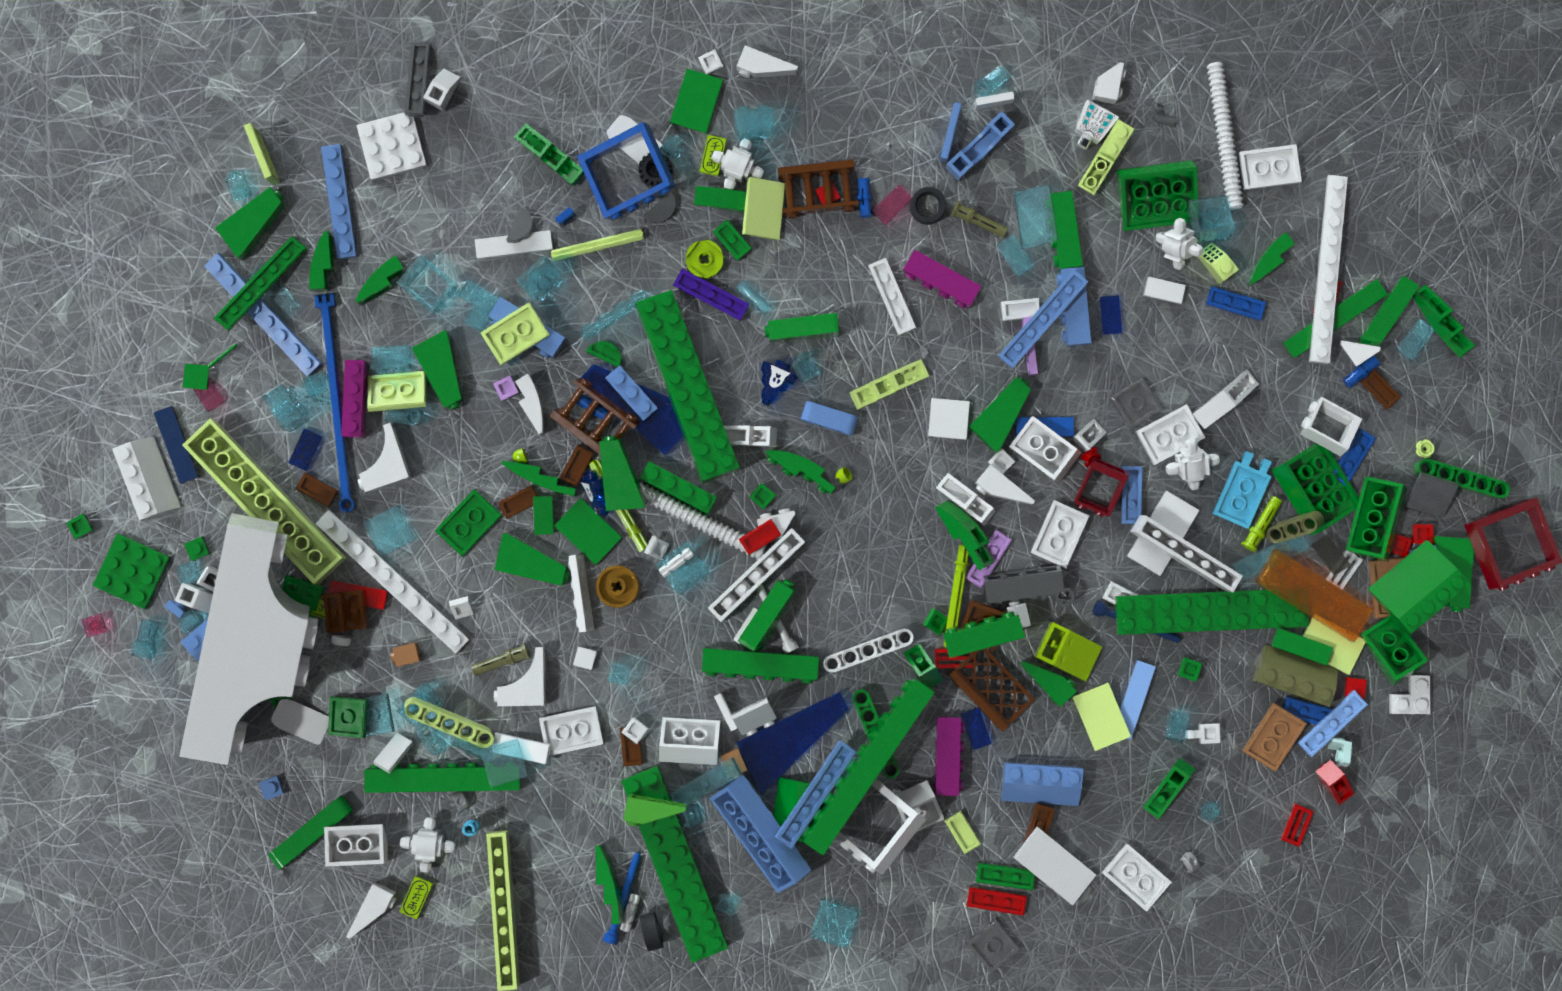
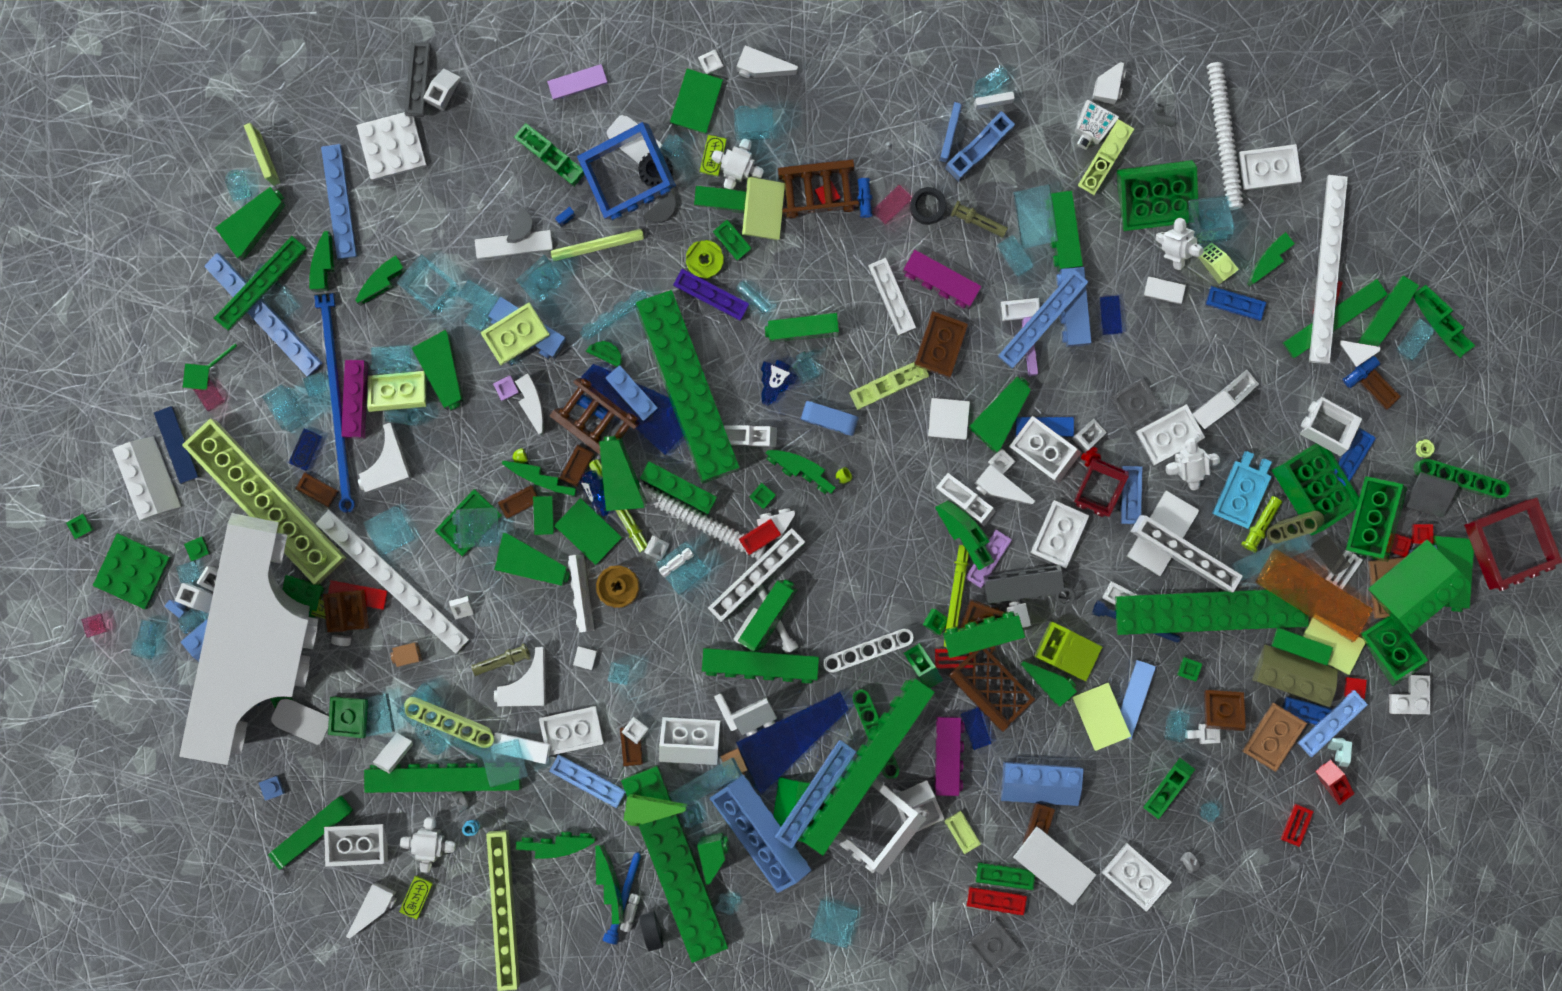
(476, 527): none -> clear light blue plate
(564, 845): none -> green slope
(577, 82): none -> lavender tile
(587, 781): none -> light blue tile
(712, 854): none -> green slope
(940, 344): none -> reddish brown plate
(1224, 710): none -> reddish brown plate

